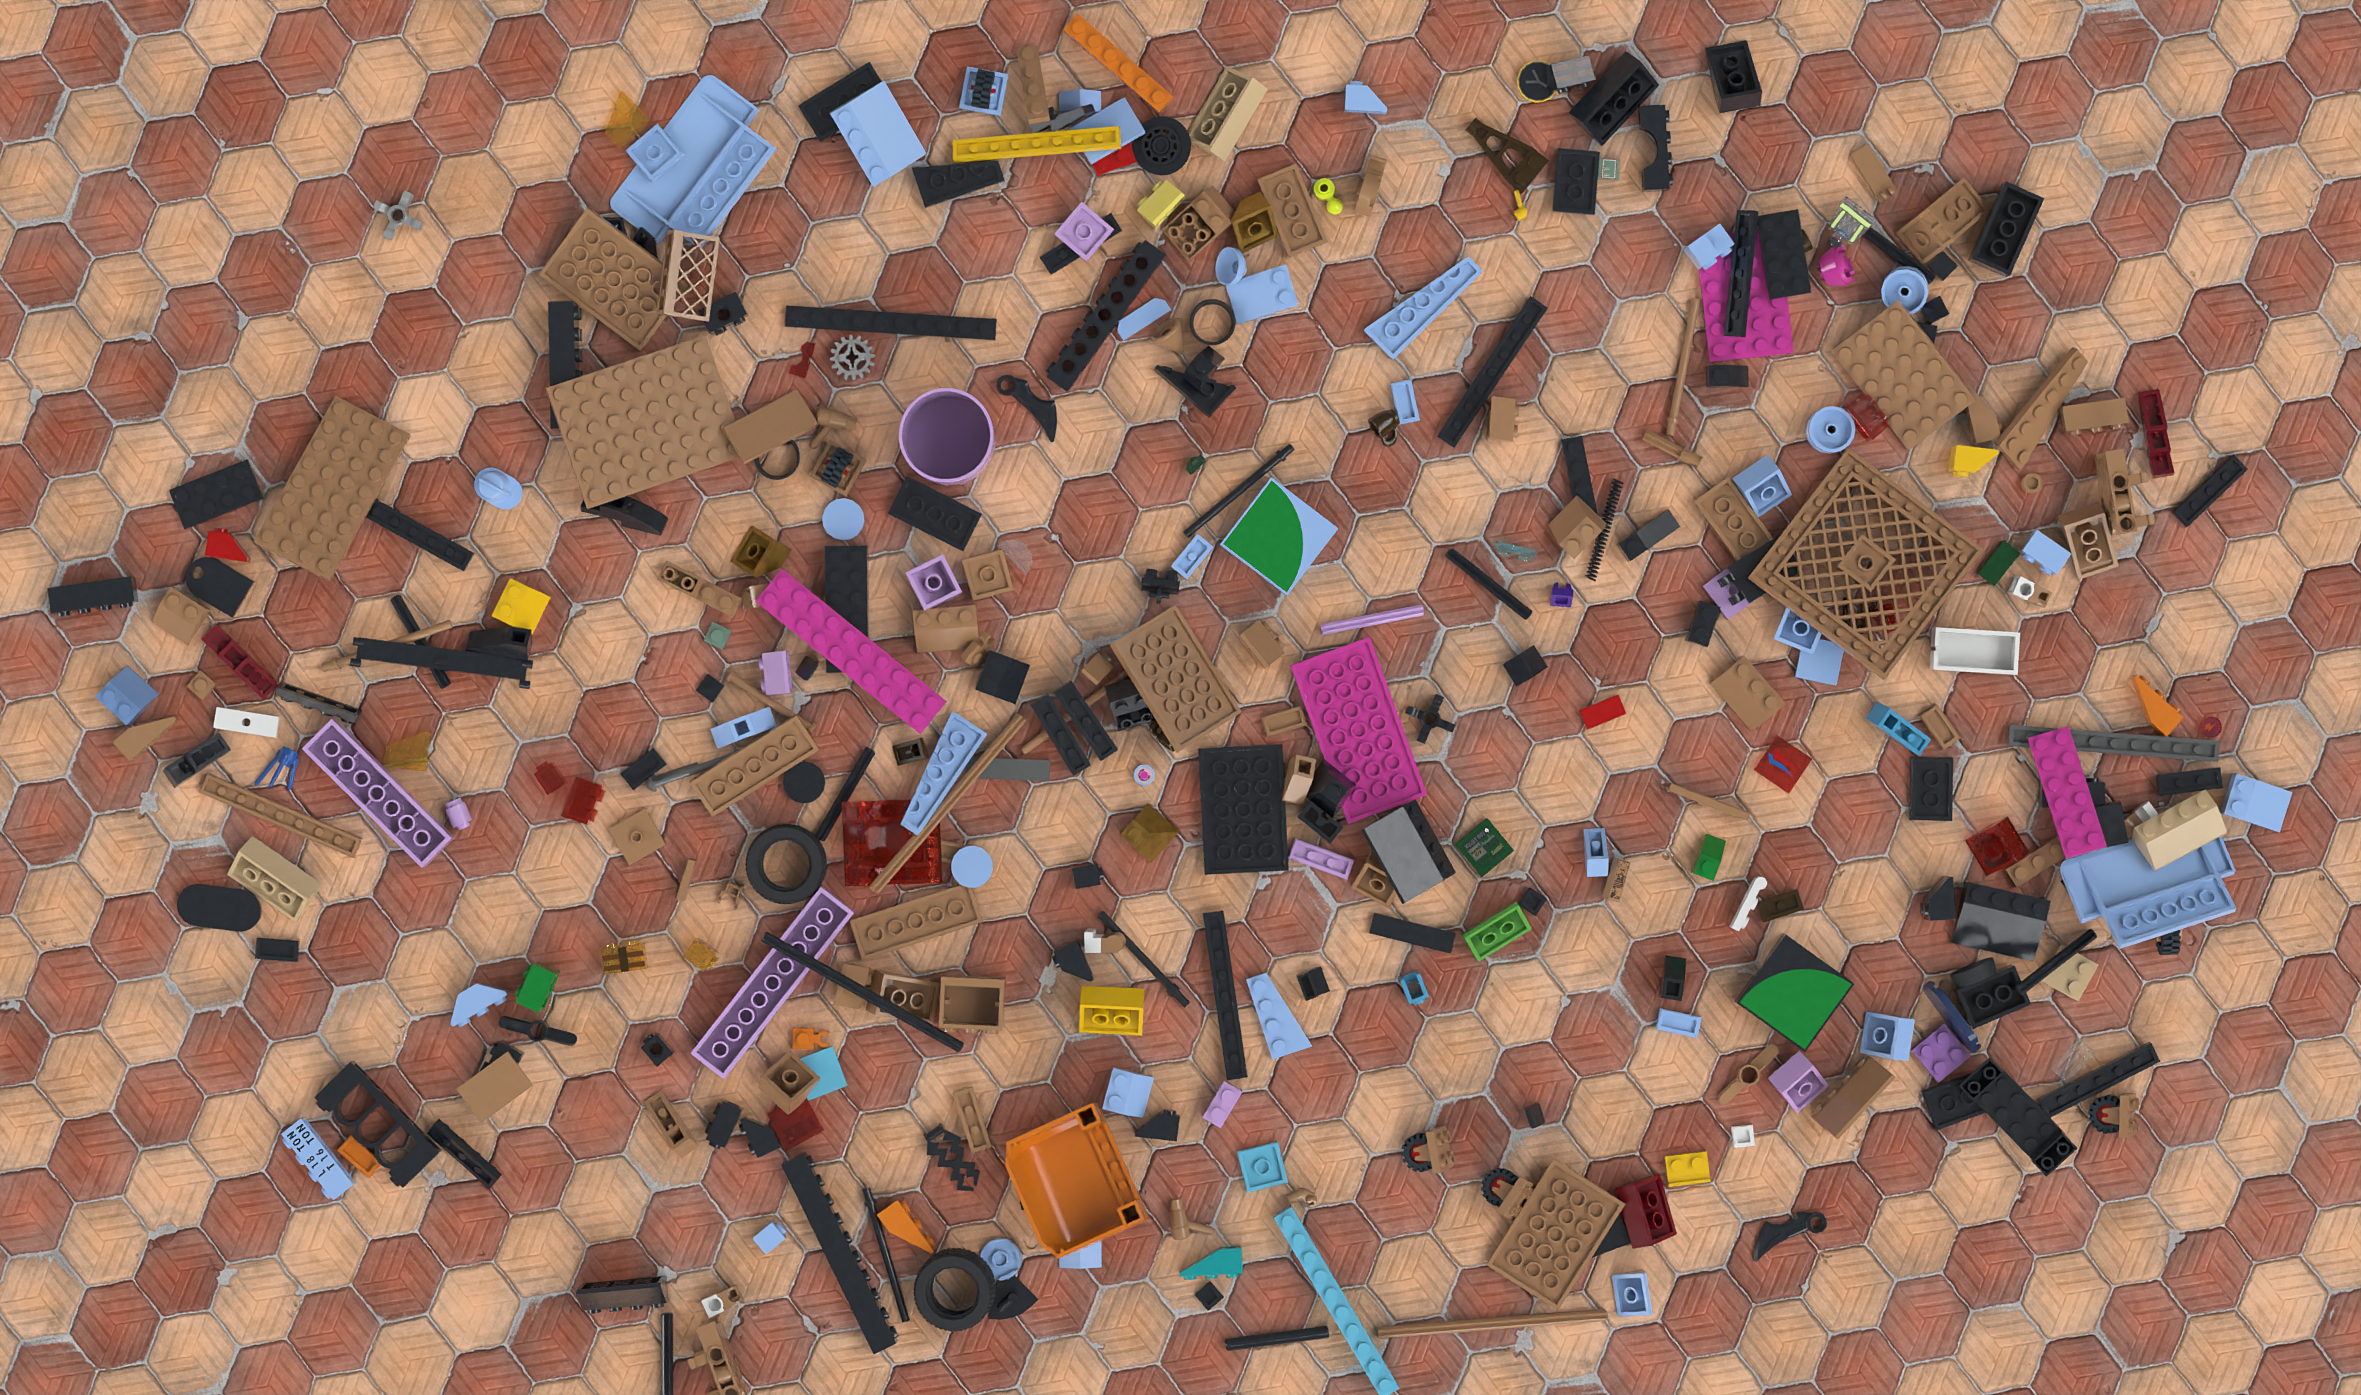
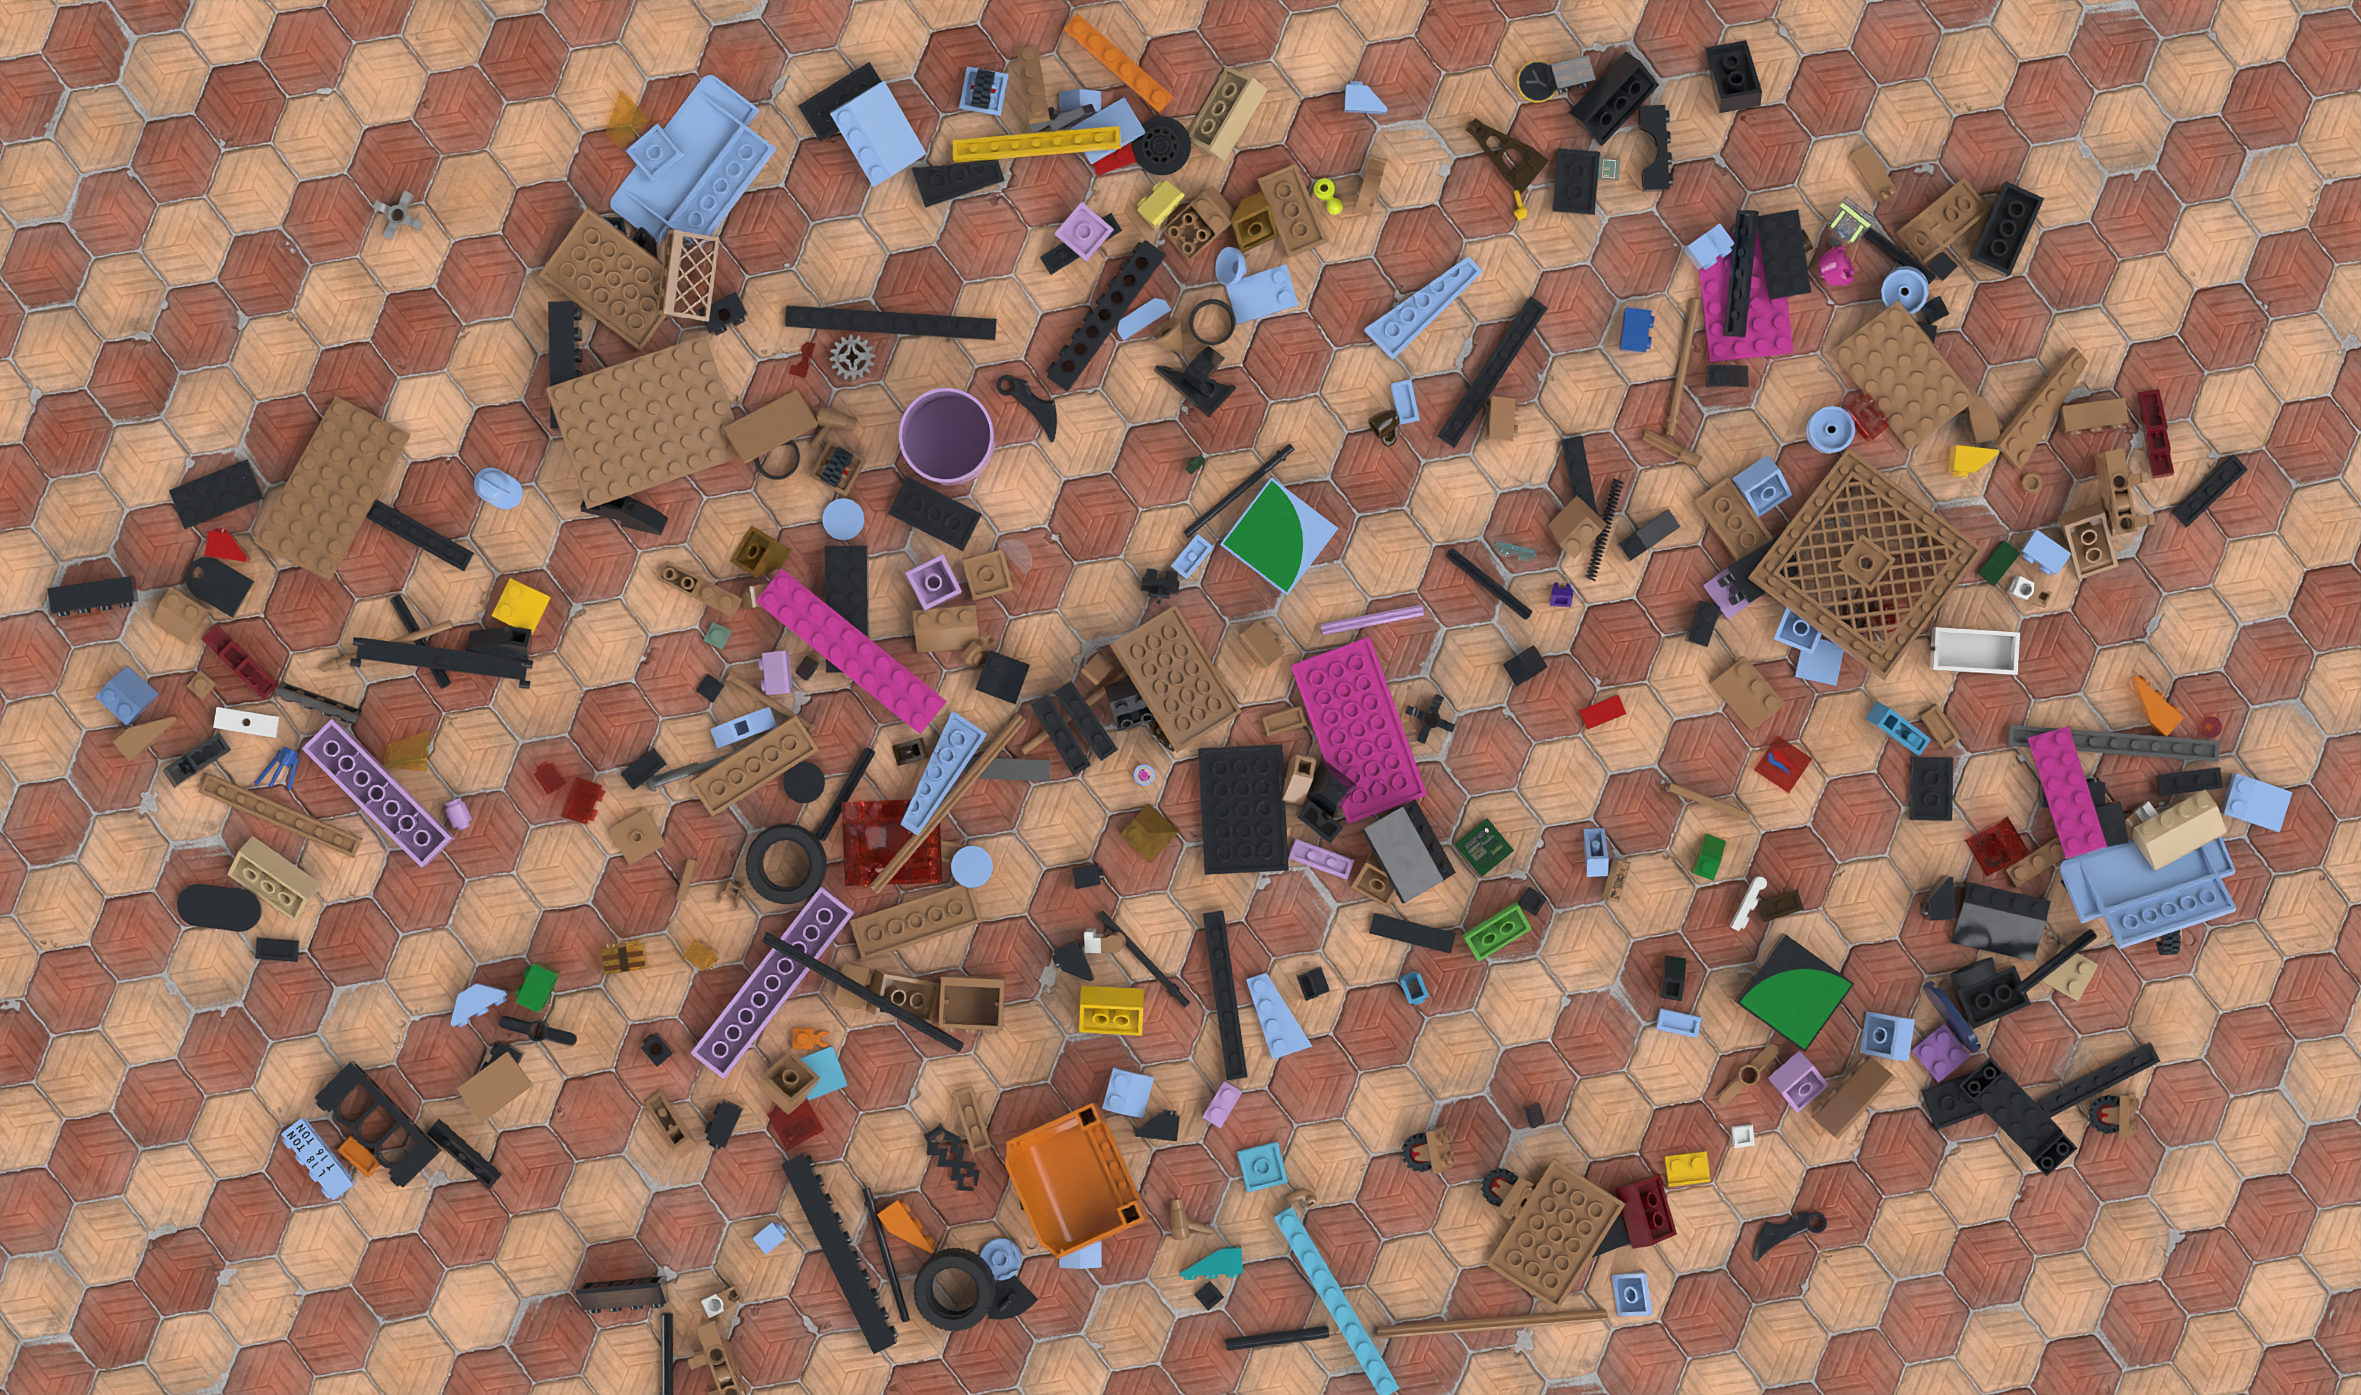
(761, 1136): black slope -> none
(1636, 330): none -> blue brick

